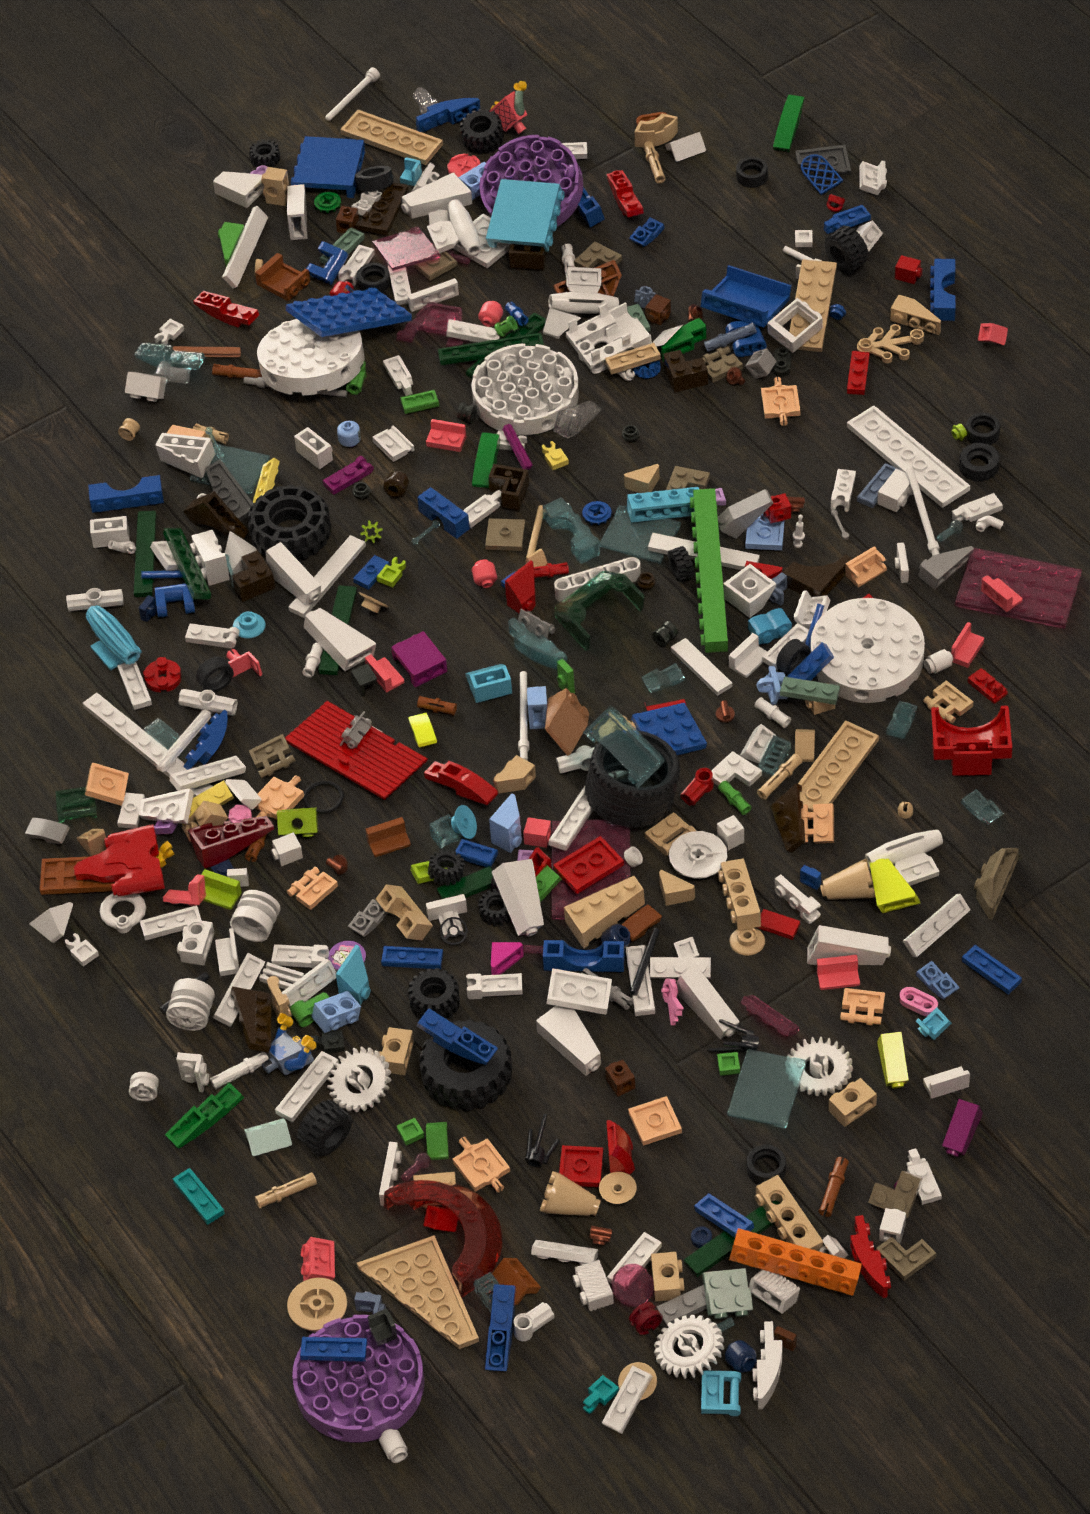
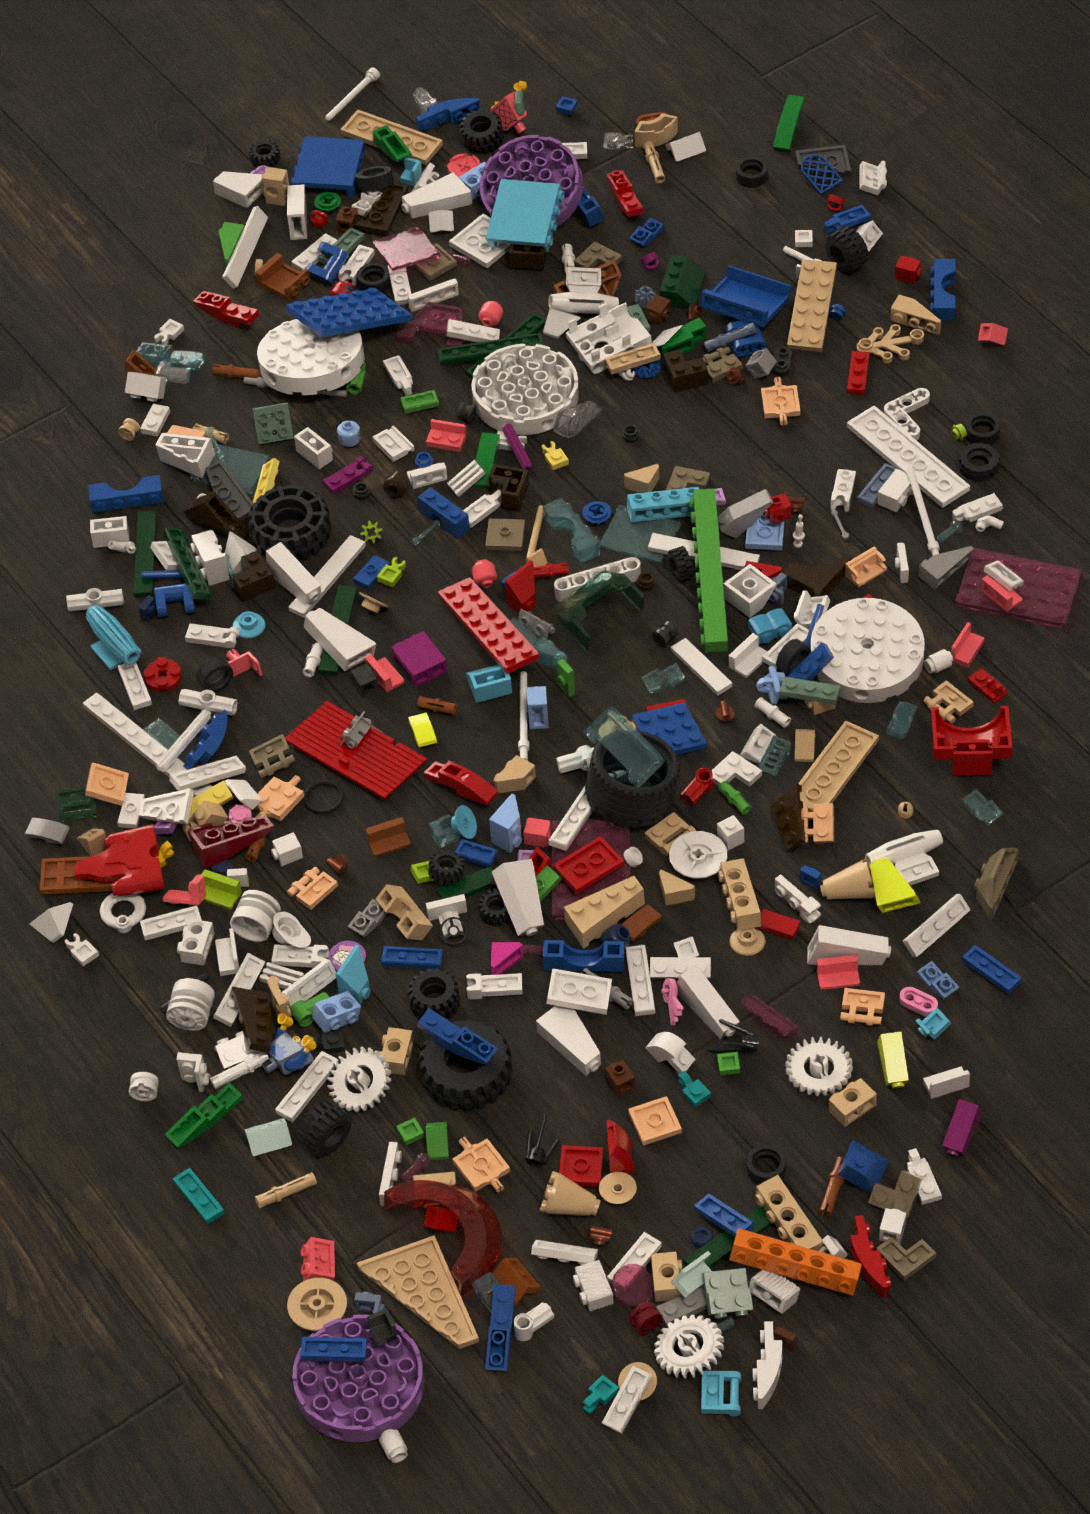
(138, 364): none -> dark orange slope
(155, 420): none -> white plate
(233, 352): nougat axle -> none
(234, 1050): none -> white bracket
(272, 416): none -> sand green plate
(289, 931): none -> white piece
(308, 817): lime brick -> none
(311, 254): none -> white plate
(318, 218): none -> red tile
(391, 143): none -> green slope
(423, 460): none -> blue plate
(428, 475): none -> white panel
(459, 229): white plate -> none
(465, 476): none -> white tile
(488, 625): none -> plate
(506, 326): bright green bush -> none
(516, 313): blue pin -> none
(566, 105): none -> blue plate
(566, 719): medium nougat slope -> none
(616, 140): none -> clear plate
(644, 961): black bar -> none
(648, 258): none -> magenta tile
(670, 1048): none -> white brick
(682, 282): none -> dark green slope
(691, 1276): none -> light aqua panel
(694, 1091): none -> teal plate
(740, 1356): dark blue head -> none
(766, 1088): clear light blue piece -> none
(785, 771): tan pin -> none
(786, 338): white window -> none
(862, 1166): none -> blue slope
(917, 399): none -> white beam
(1003, 575): none -> white tile

